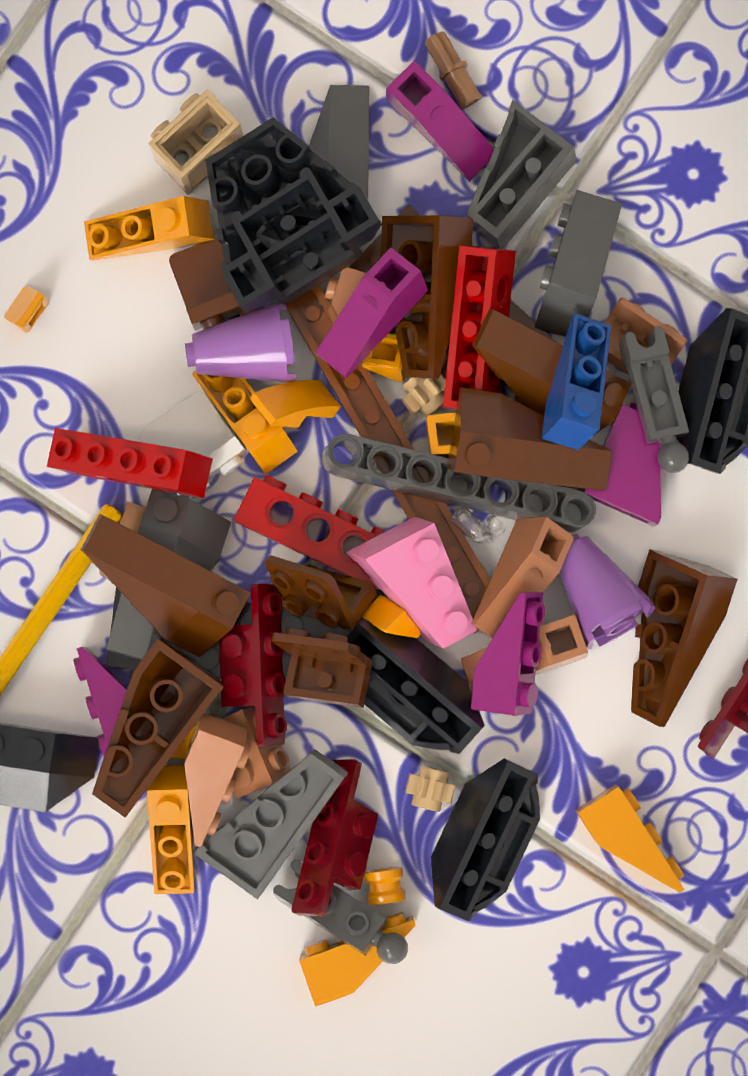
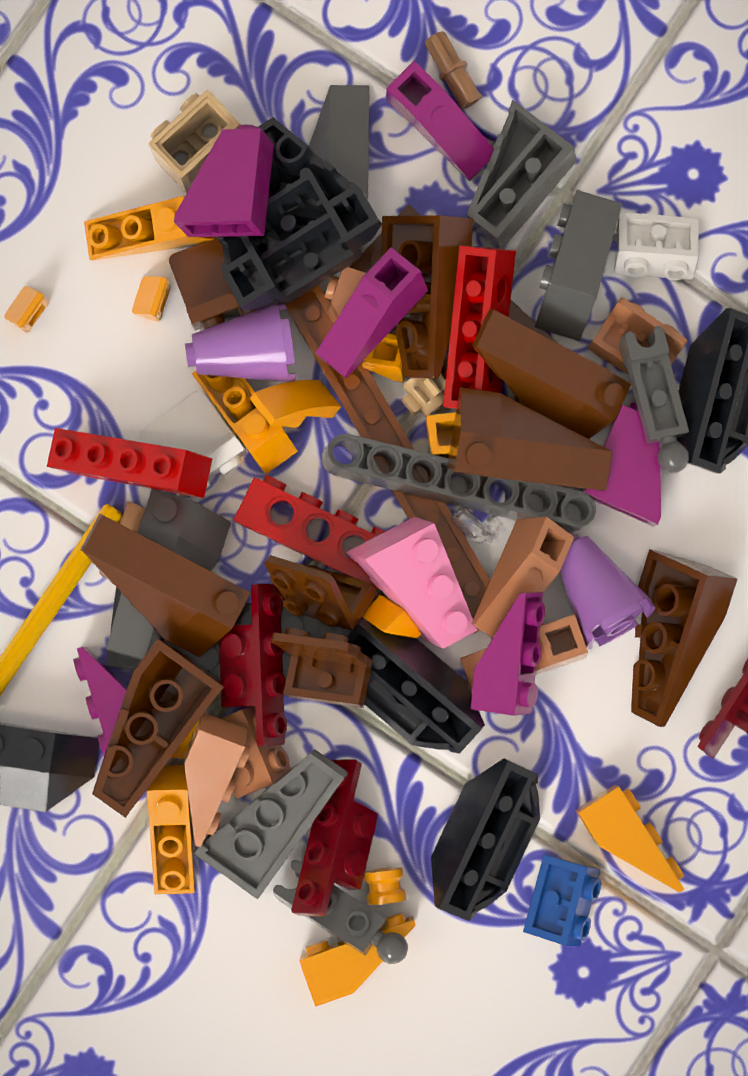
(151, 297): none -> light orange slope
(230, 187): none -> magenta slope
(430, 788): tan gear -> none
(562, 901): none -> blue bracket
(578, 384): blue slope -> none
(656, 246): none -> white bracket

